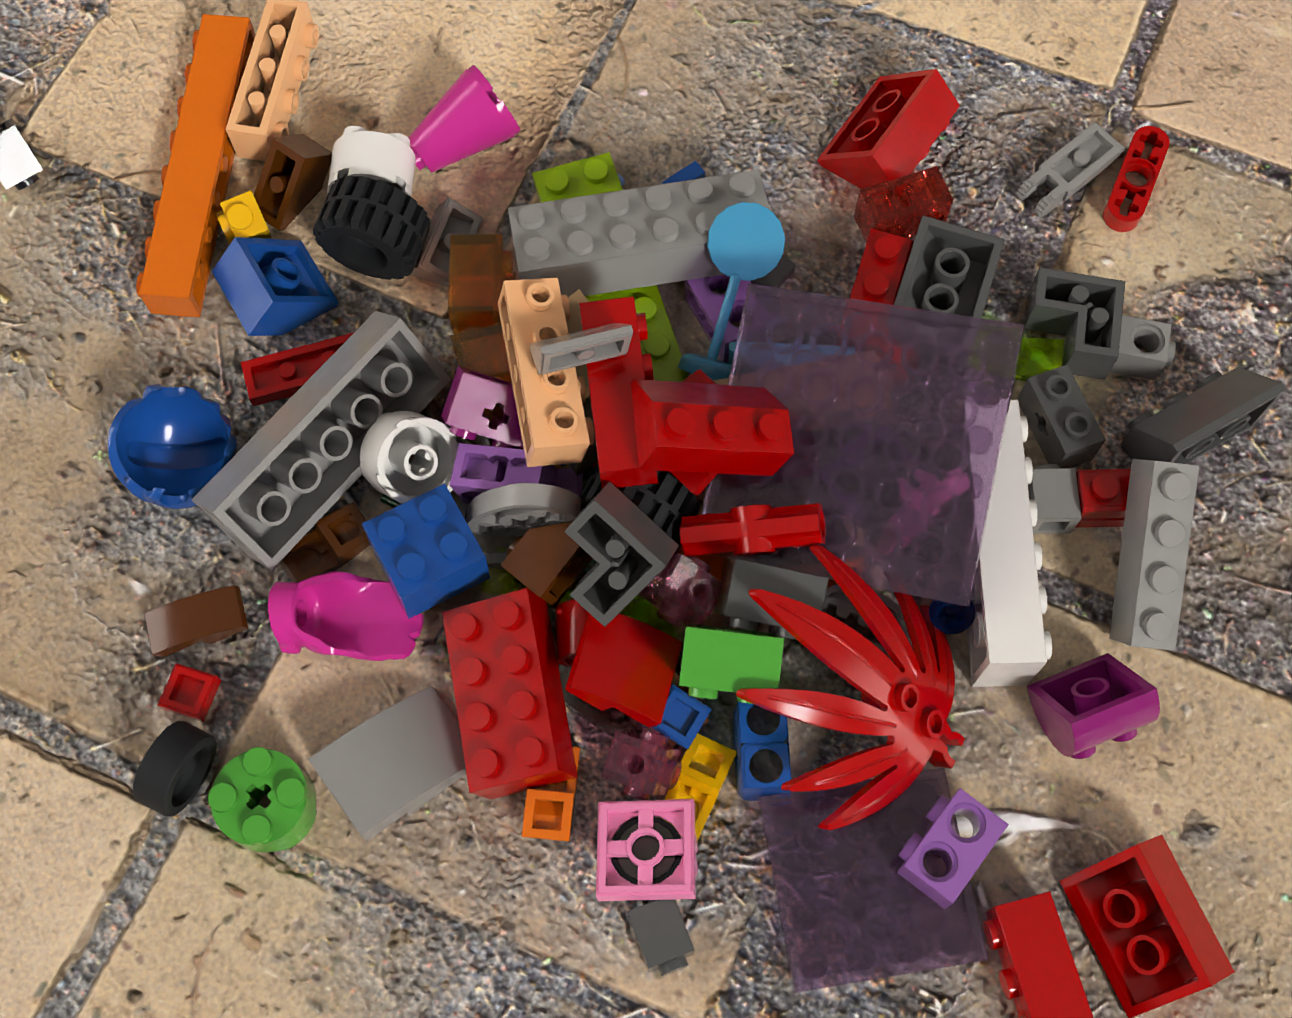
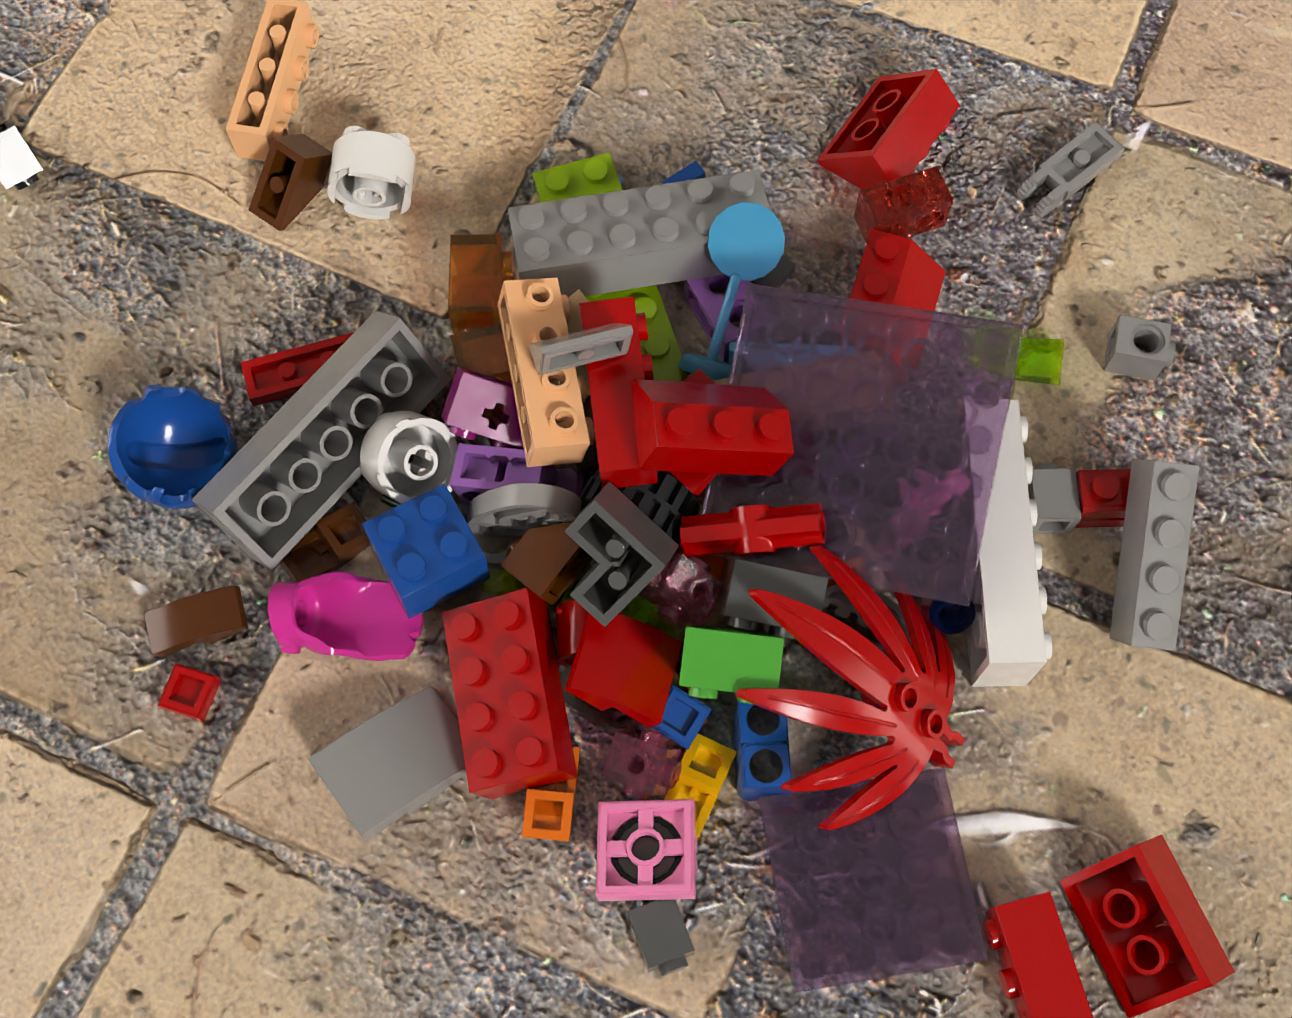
(174, 768): black tyre -> none
(197, 171): orange brick -> none
(241, 786): bright green brick -> none
(242, 218): yellow brick -> none
(272, 285): blue slope -> none
(372, 227): black tyre -> none
(434, 257): light grey slope -> none
(462, 123): dark pink cone -> none
(949, 269): dark grey slope -> none
(959, 854): medium lavender brick -> none
(1060, 418): dark grey brick -> none
(1085, 311): dark grey brick -> none
(1093, 705): magenta brick -> none
(1133, 163): red beam -> none
(1203, 419): dark grey slope -> none

